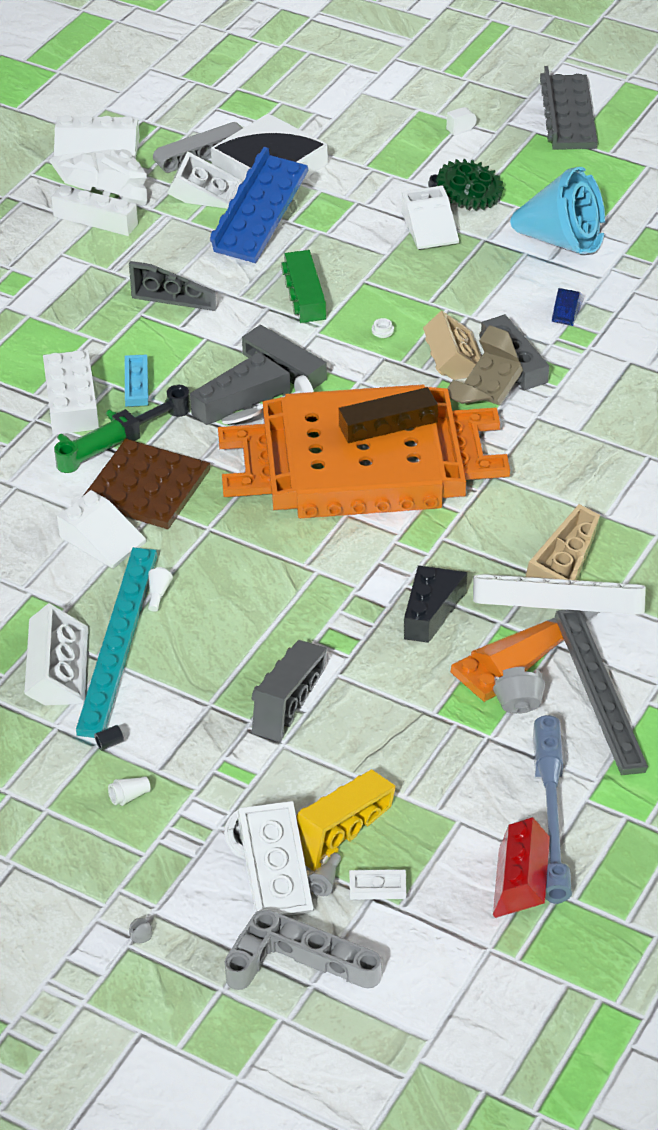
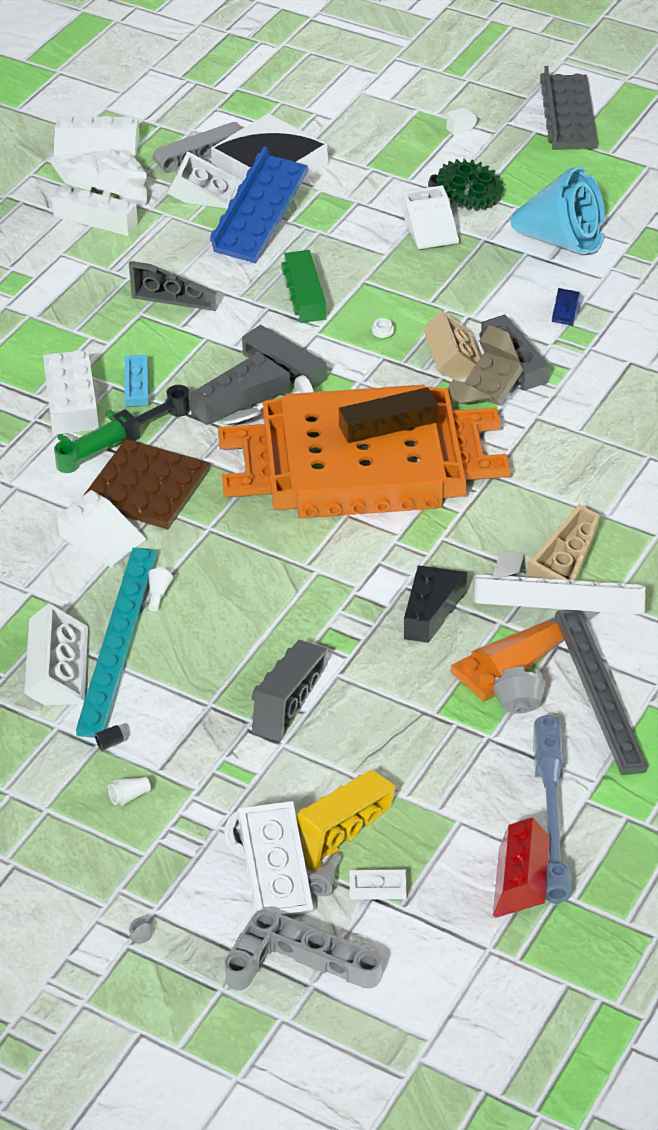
(508, 563): none -> white sticker

